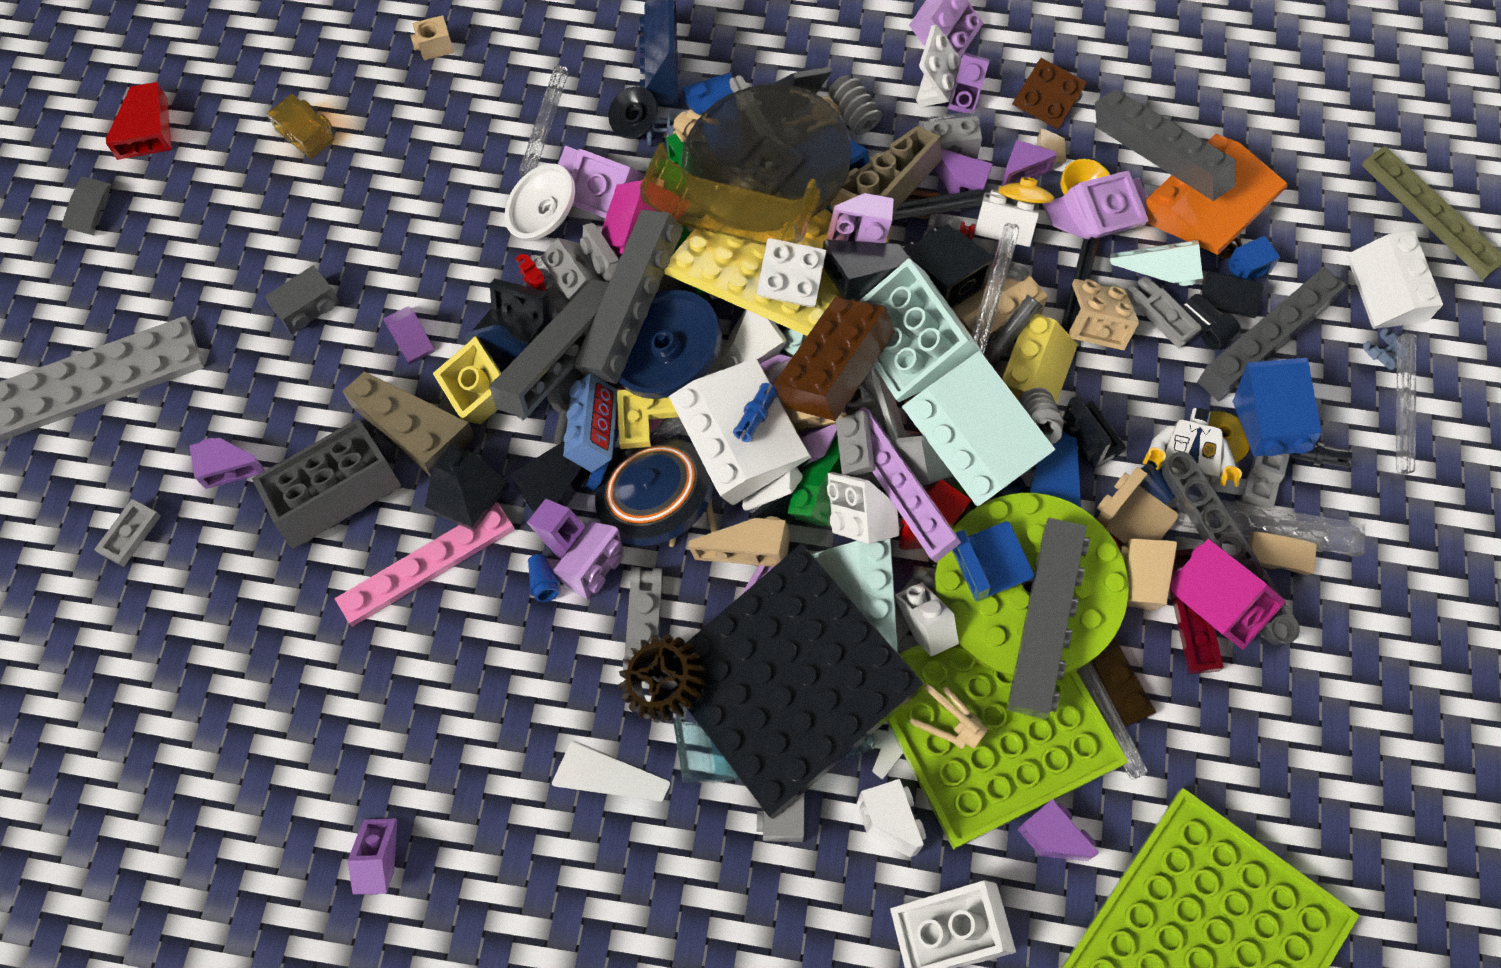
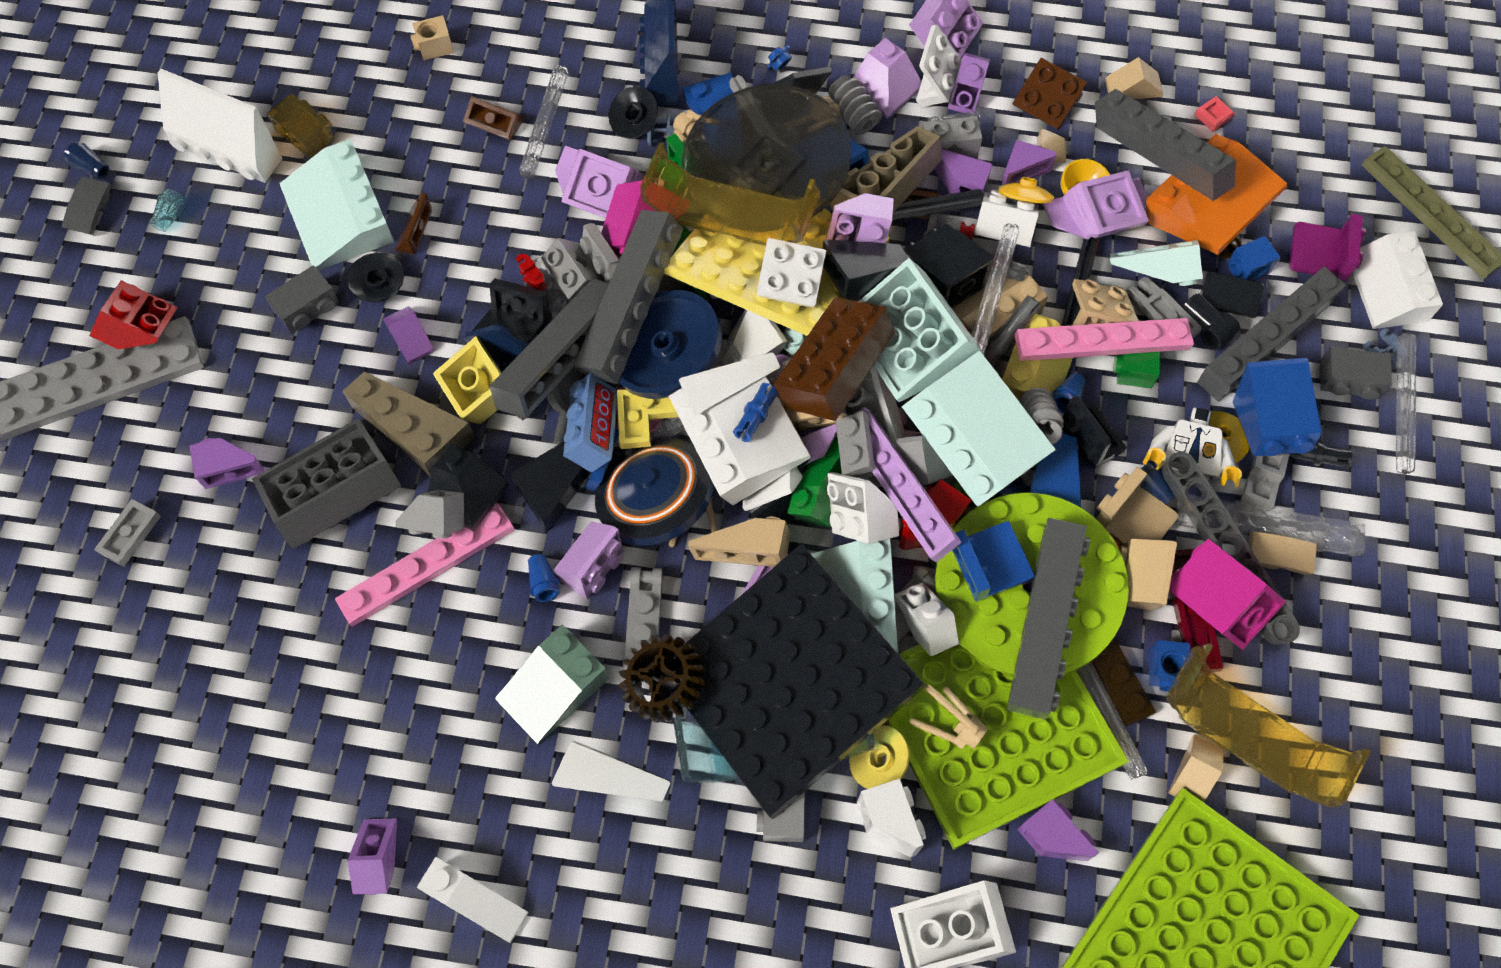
(84, 159): none -> dark blue cone
(131, 318): none -> red slope
(141, 123): red slope -> none
(167, 209): none -> clear light blue cone
(216, 127): none -> white slope
(335, 207): none -> light aqua slope
(373, 268): none -> black dish
(415, 225): none -> reddish brown slope
(435, 513): none -> light grey slope
(472, 900): none -> white slope
(492, 118): none -> reddish brown slope
(540, 202): white dish -> none
(552, 684): none -> slope
(556, 526): medium lavender slope -> none
(717, 384): none -> white sticker
(779, 58): none -> blue plate
(868, 766): none -> light yellow dish
(888, 77): none -> lavender slope
(1069, 388): none -> blue cone
(1103, 339): none -> bright pink plate
(1136, 80): none -> tan slope
(1137, 369): none -> green slope
(1170, 652): none -> blue brick
(1198, 769): none -> tan slope
(1214, 114): none -> coral tile
(1260, 736): none -> clear yellow windscreen
(1322, 246): none -> magenta bracket
(1355, 372): none -> dark grey brick

